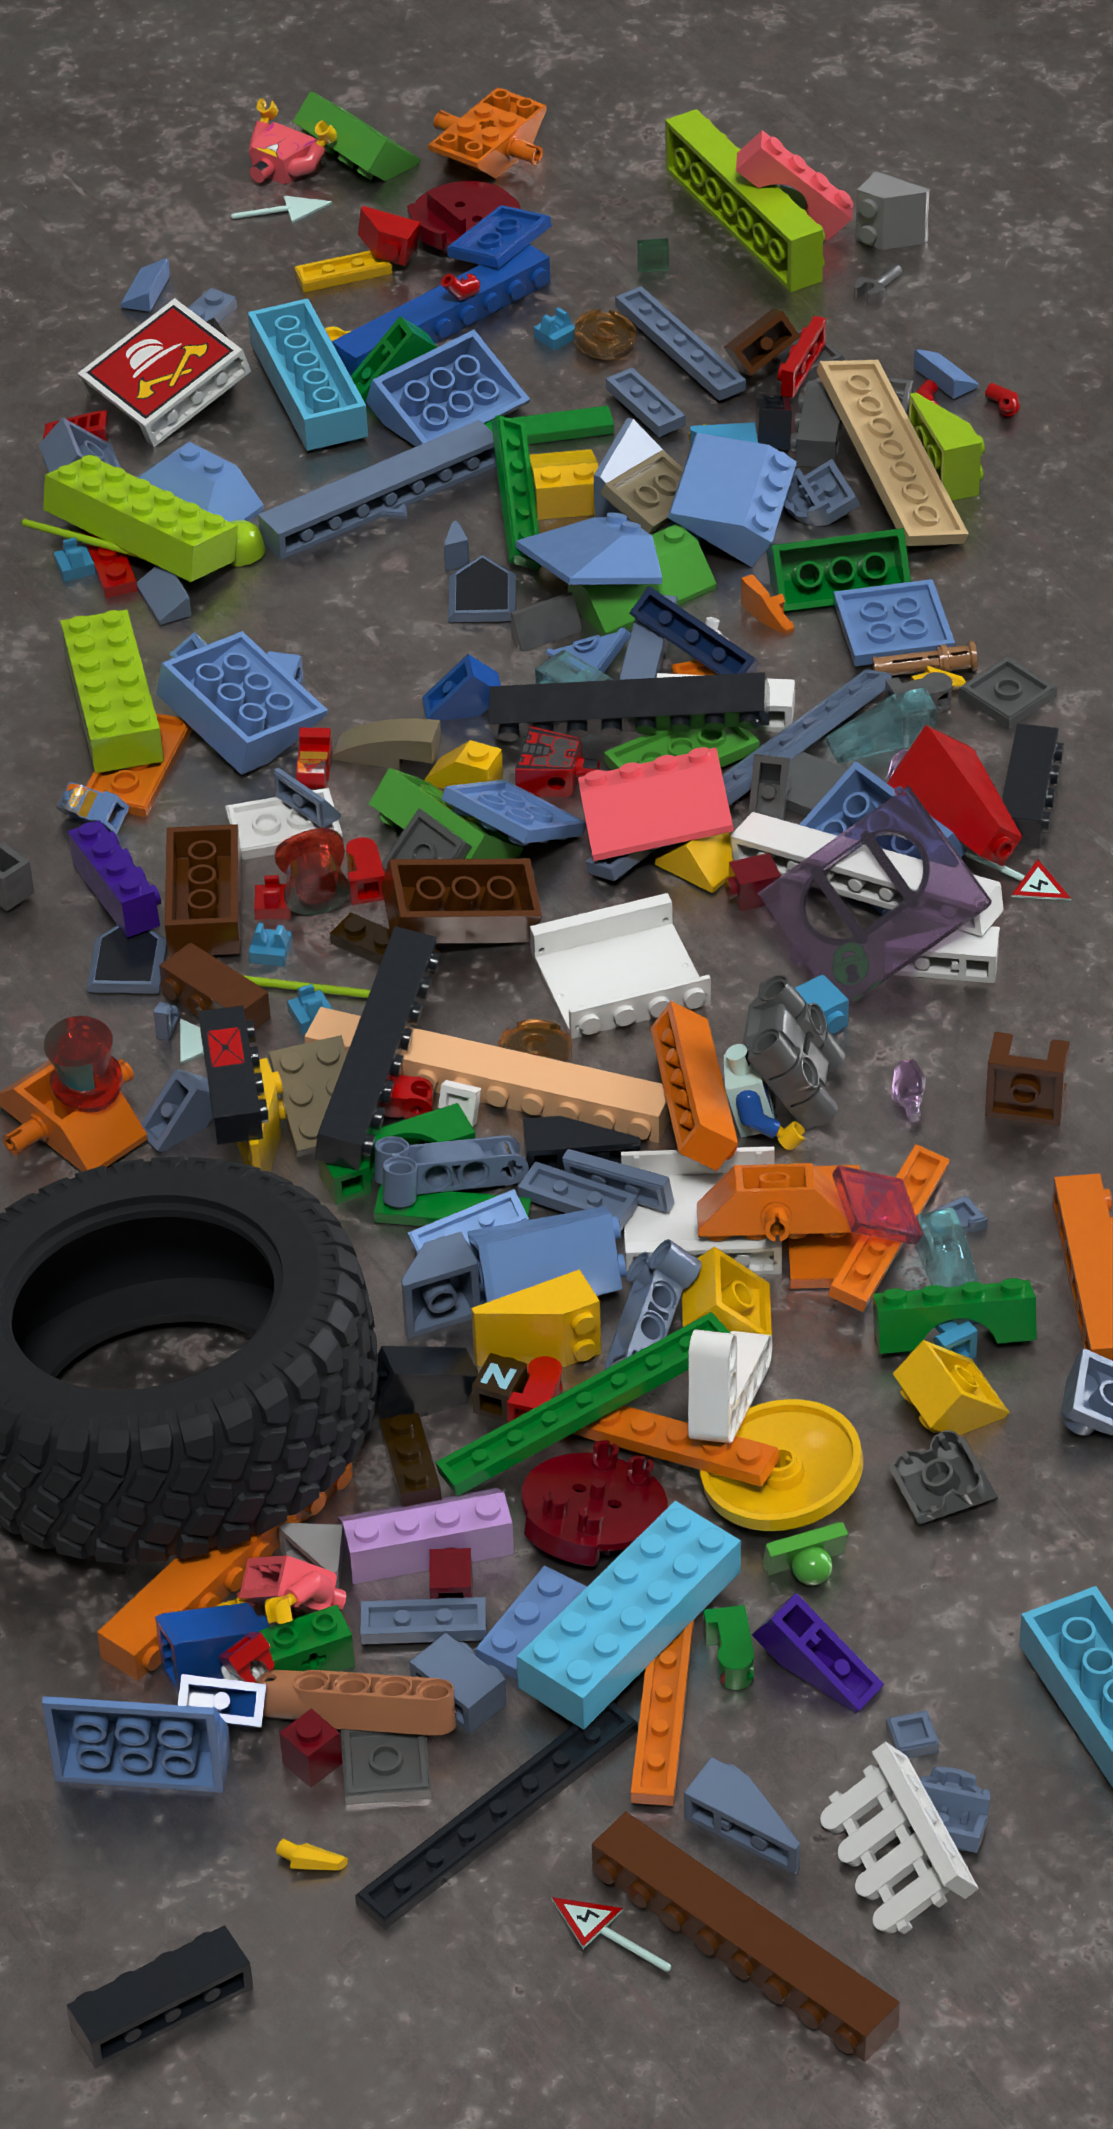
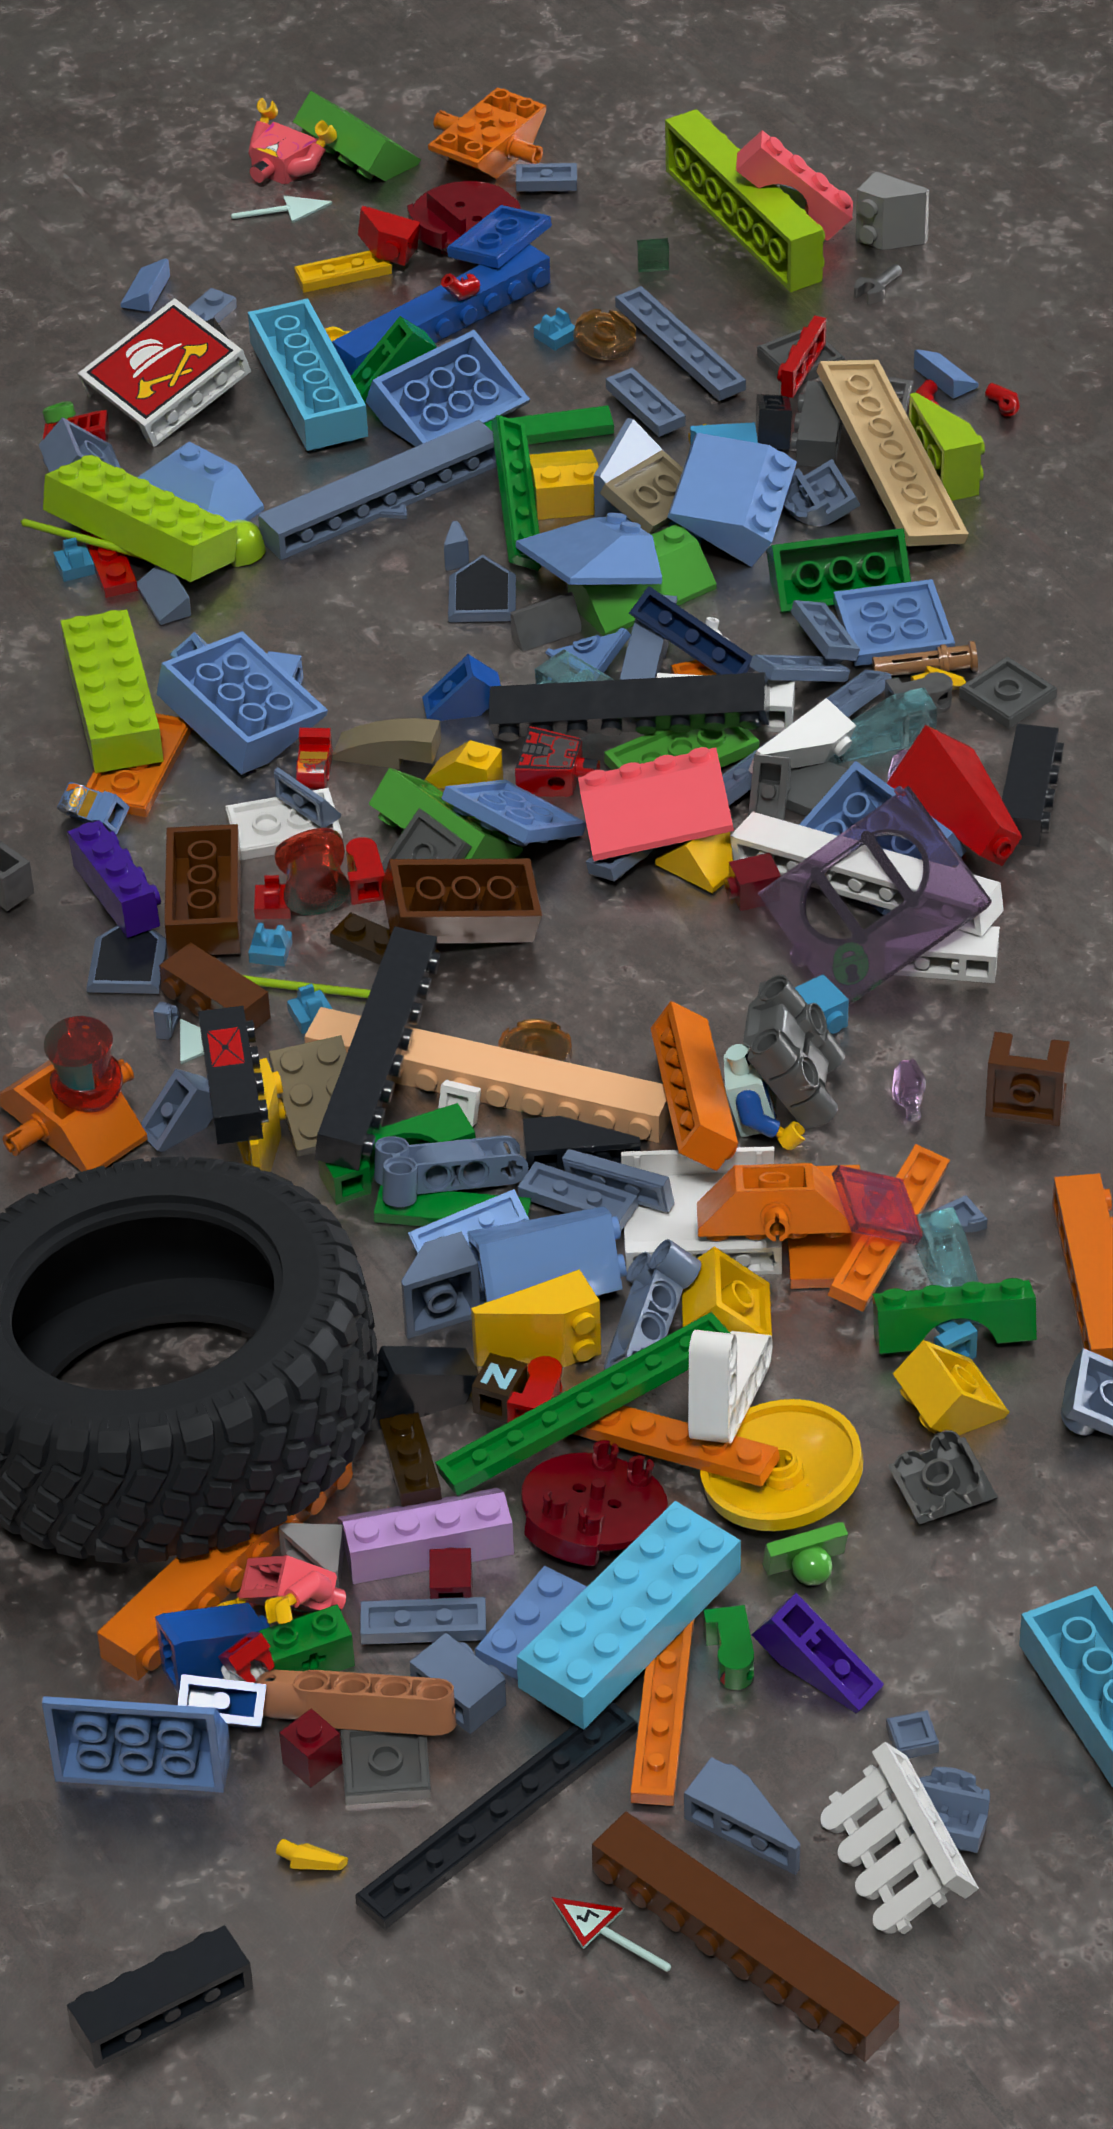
(56, 411): none -> bright green tile
(410, 1097): red leg -> none
(546, 177): none -> sand blue plate
(616, 966): white panel -> none
(762, 341): reddish brown brick -> none
(763, 607): orange slope -> none
(799, 668): none -> sand blue tile
(812, 737): none -> white slope
(825, 631): none -> sand blue plate
(1036, 884): piece -> none

